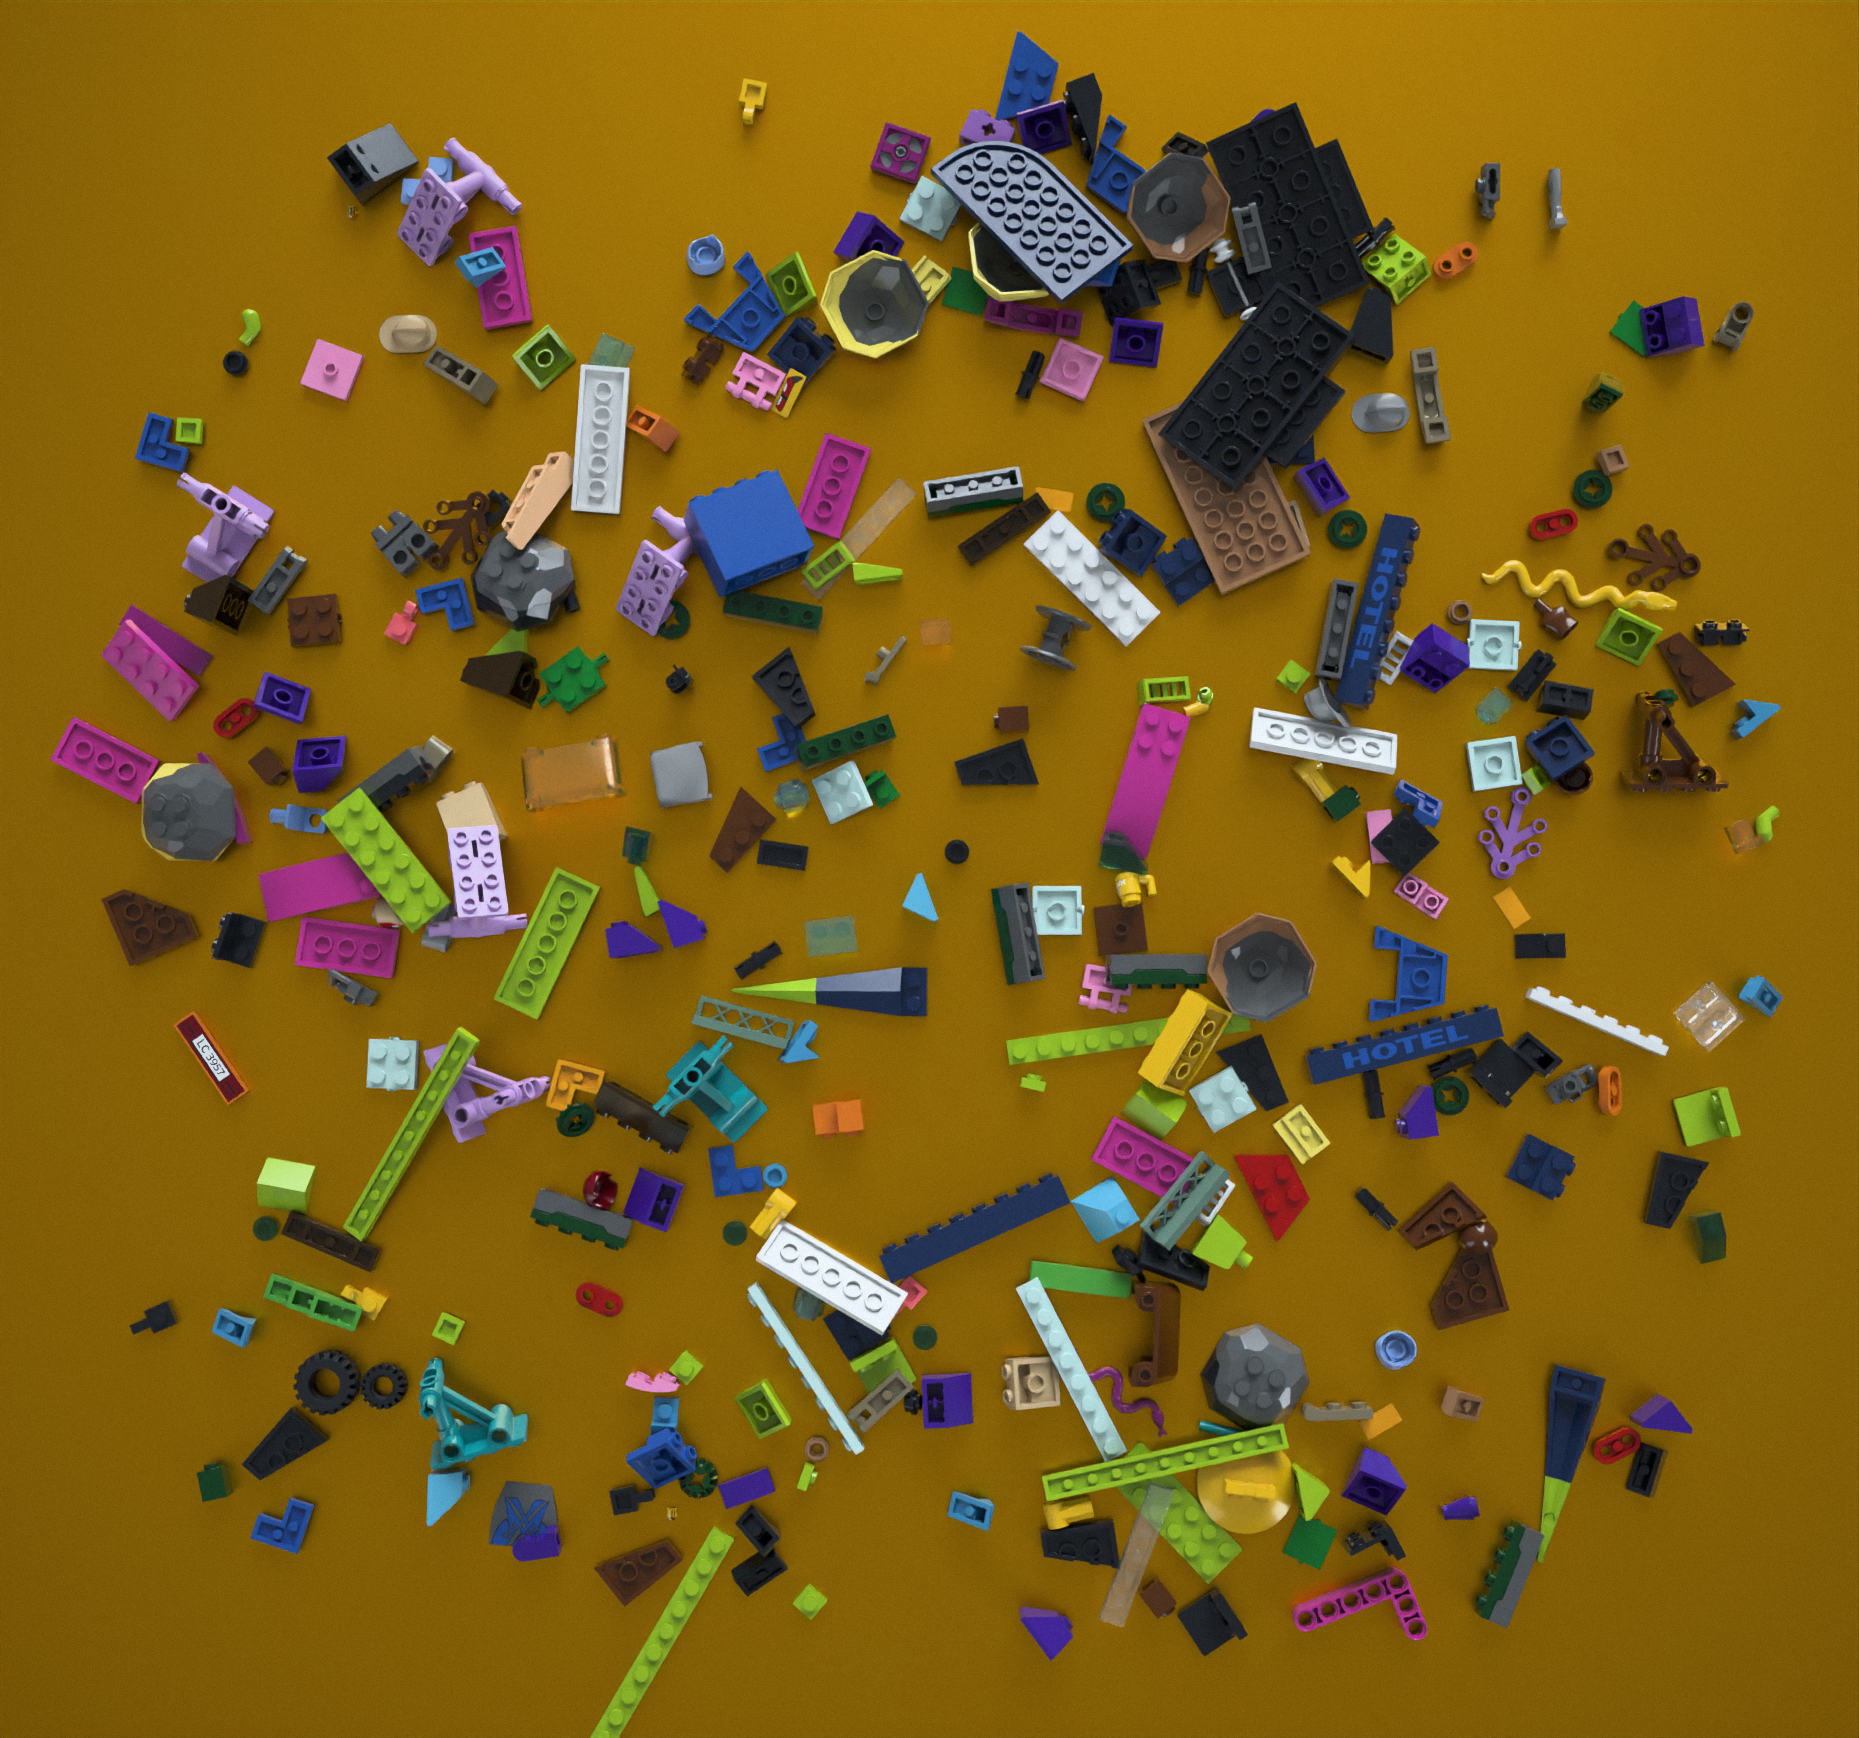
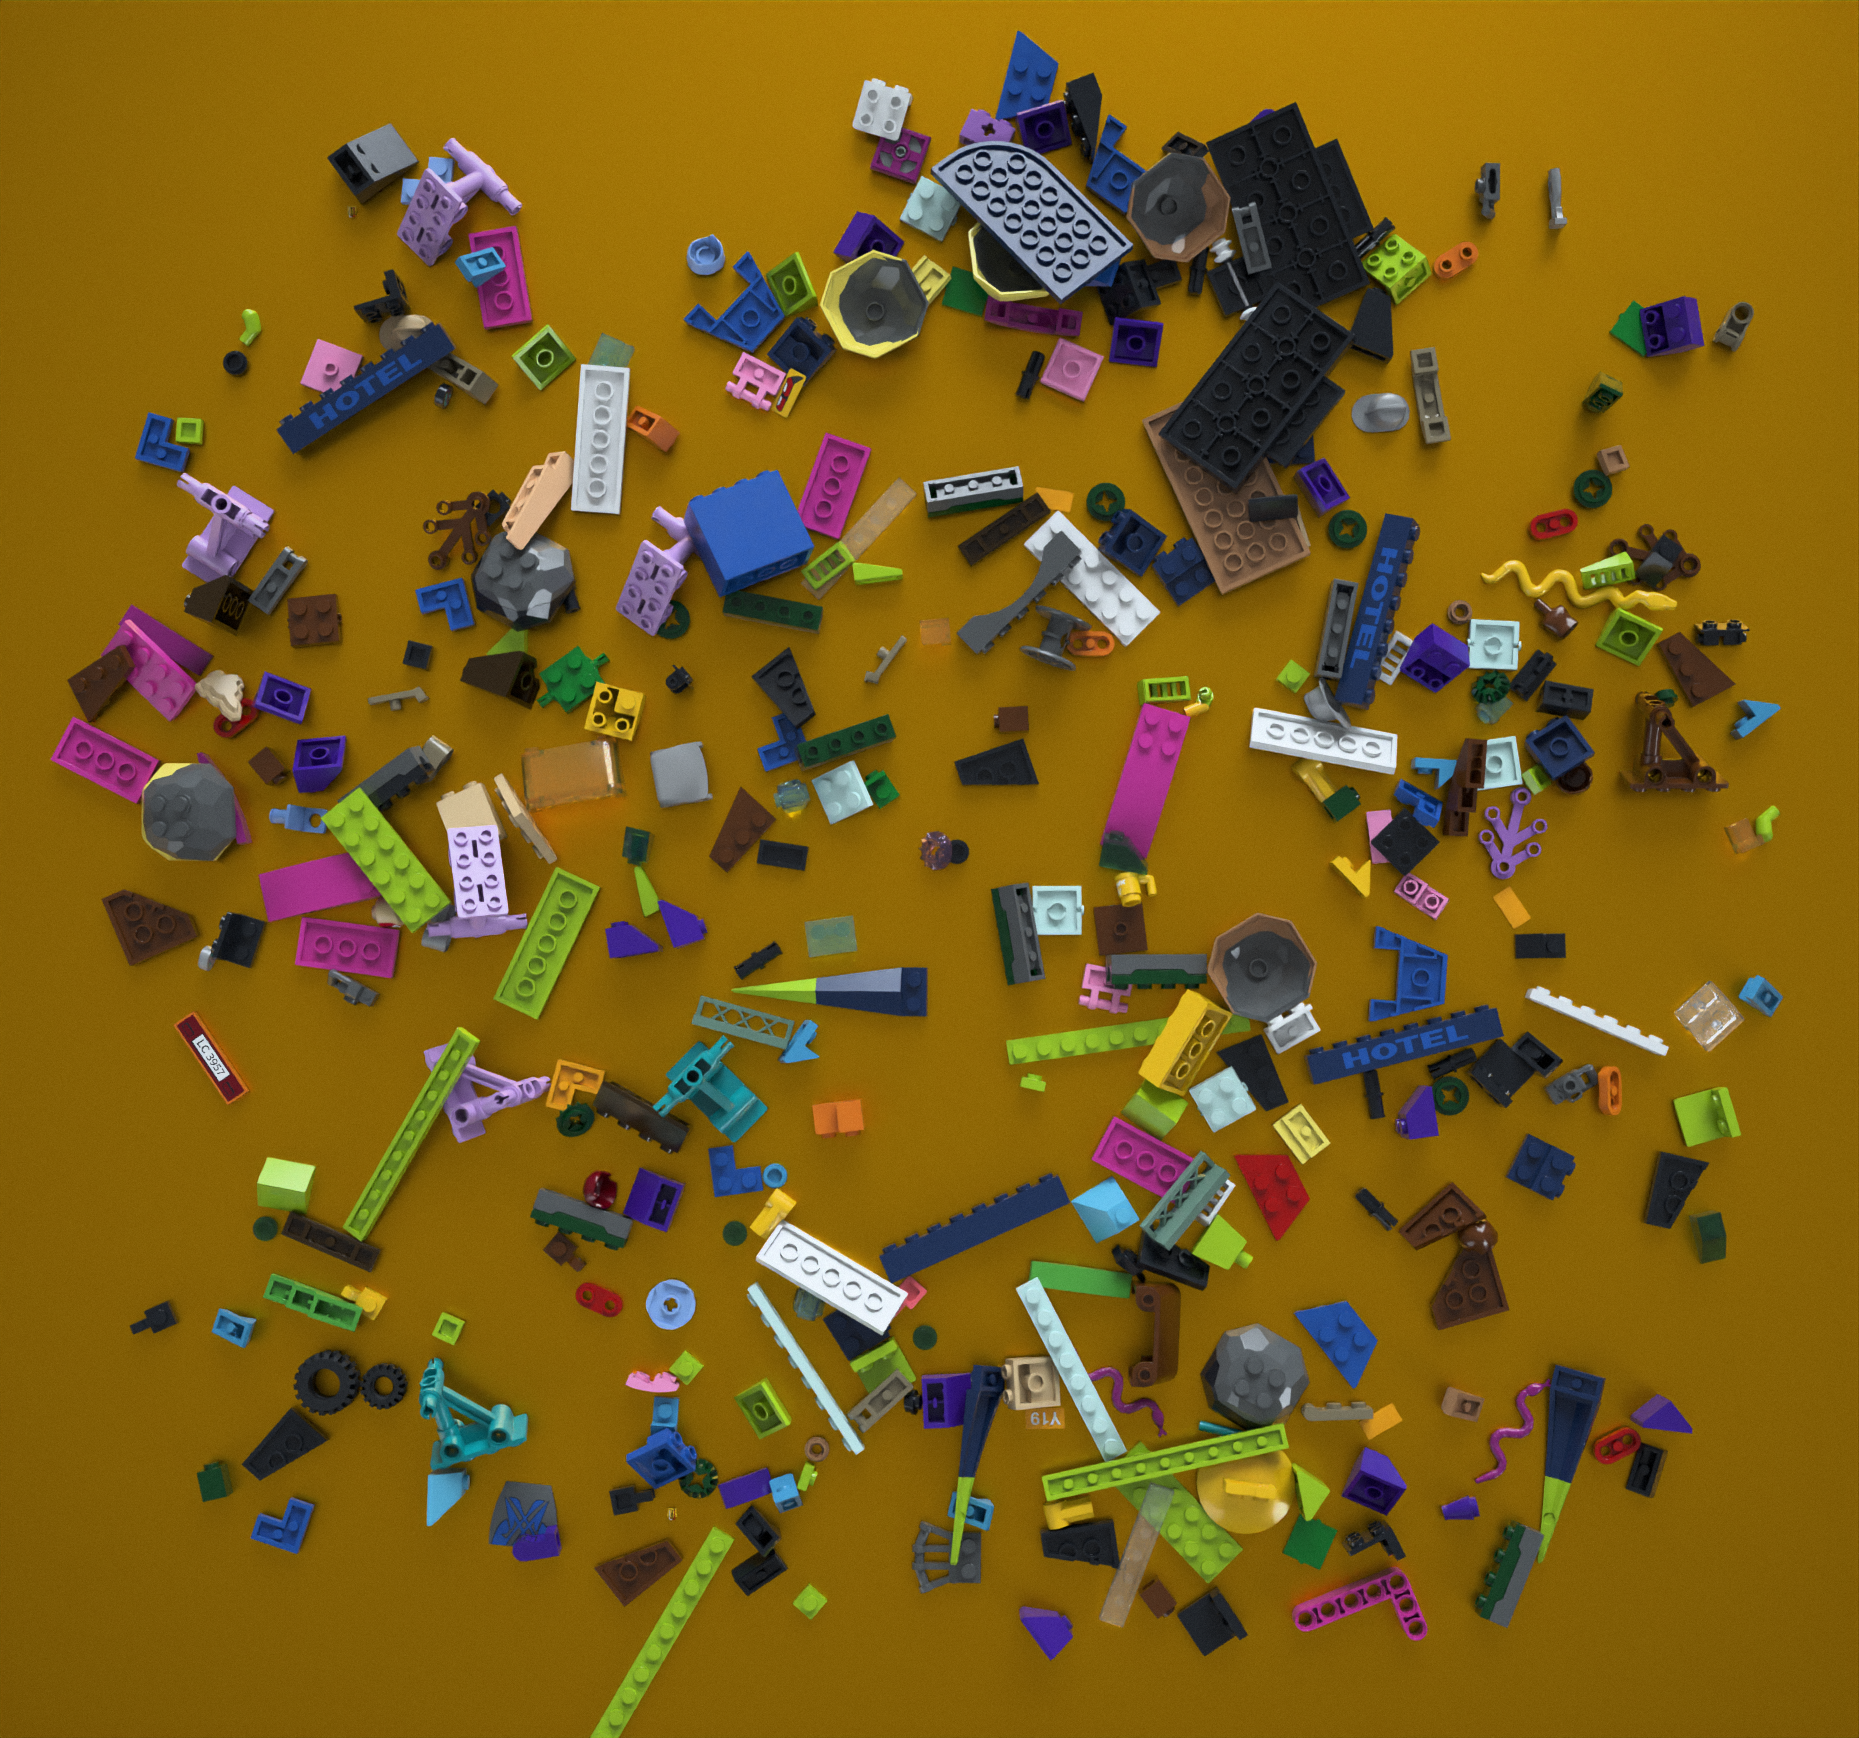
(100, 679): none -> reddish brown wing
(205, 959): none -> light grey tile
(223, 692): none -> tan rock
(365, 388): none -> dark blue brick
(392, 305): none -> black bracket
(392, 1064): light aqua plate -> none
(394, 698): none -> dark tan piece
(401, 540): dark grey hips -> none
(401, 627): coral plate -> none
(418, 655): none -> black plate
(443, 395): none -> black tile
(521, 818): none -> tan plate
(562, 1250): none -> reddish brown plate
(615, 711): none -> yellow slope
(658, 1310): none -> light blue plate
(706, 350): reddish brown hinge -> none
(752, 97): yellow plate -> none
(785, 1493): none -> dark azure slope
(882, 109): none -> white bracket
(919, 900): medium azure slope -> none
(942, 856): none -> gear
(969, 1560): none -> dark grey plate
(979, 1413): none -> dark blue plate
(1045, 1418): none -> light orange sticker
(1056, 558): none -> dark grey arch
(1089, 643): none -> orange plate
(1273, 508): none -> black slope
(1291, 1029): none -> white bracket
(1341, 1337): none -> blue wing
(1395, 1350): light blue hair -> none
(1443, 769): none -> dark azure slope
(1466, 779): none -> reddish brown slope
(1488, 695): none -> dark green gear
(1531, 1390): none -> magenta animal
(1615, 569): none -> lime slope
(1658, 561): none -> black slope

